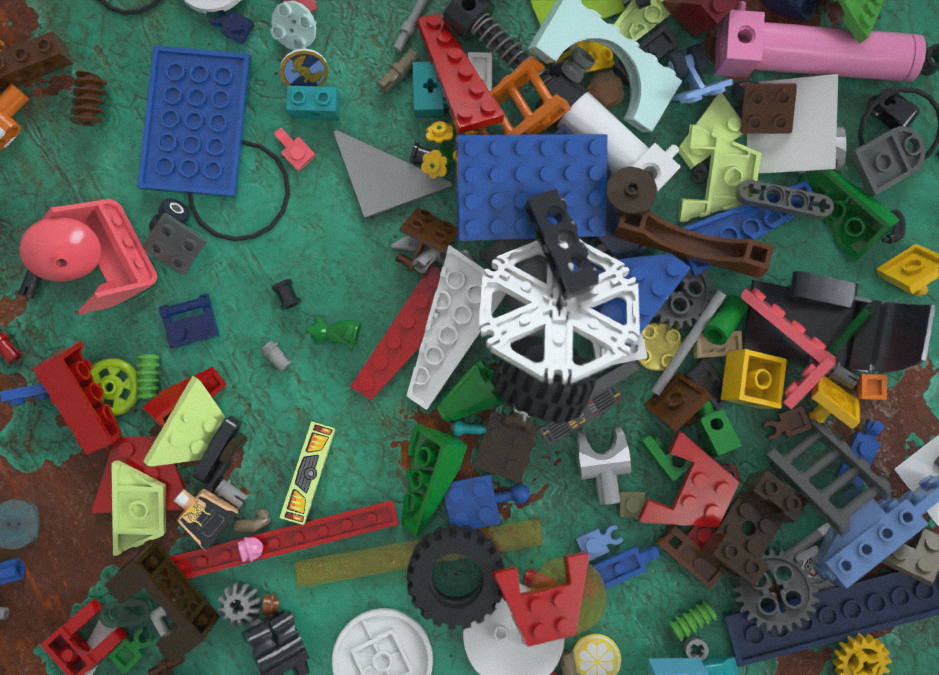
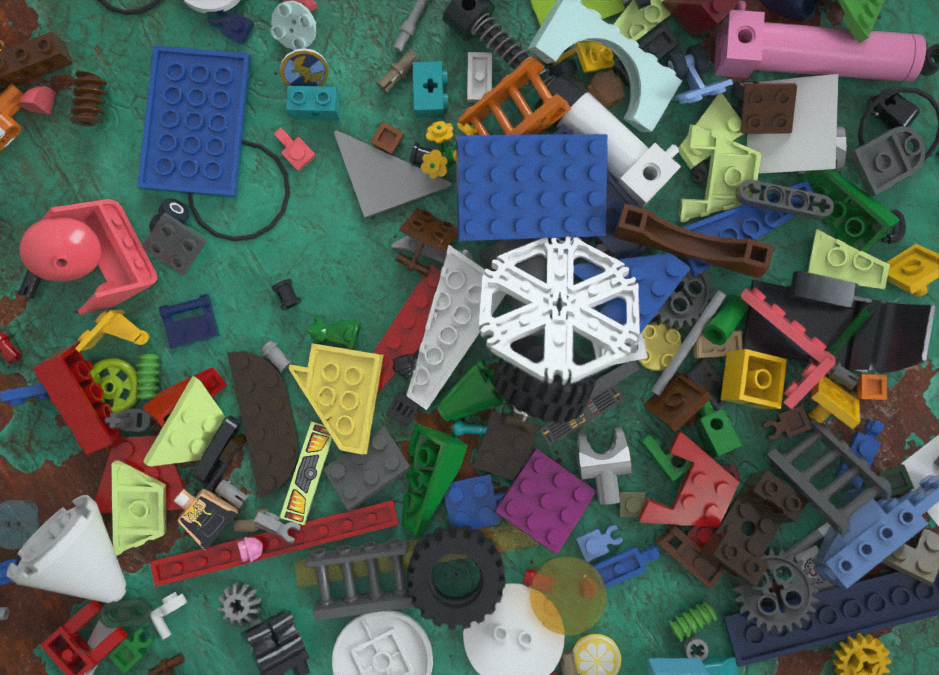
(38, 100): none -> coral brick
(72, 556): none -> white cone
(114, 324): none -> yellow plate
(127, 420): none -> dark grey piece
(173, 591): dark brown plate -> none
(266, 420): none -> dark brown plate
(270, 605): dark orange plate -> none
(271, 524): none -> light grey plate
(342, 392): none -> light yellow wing
(352, 602): none -> dark grey fence
(361, 476): none -> dark grey plate
(387, 138): none -> dark orange plate
(403, 408): none -> black tile
(404, 365): none -> black plate
(426, 258): light grey pin -> none
(467, 95): red wing -> none
(545, 501): none -> magenta plate
(549, 611): red wing -> none
(569, 282): black brick -> none
(578, 64): dark grey wheel -> none
(627, 202): dark brown plate -> none
(840, 261): none -> yellowish green wing
(898, 479): none -> dark green plate

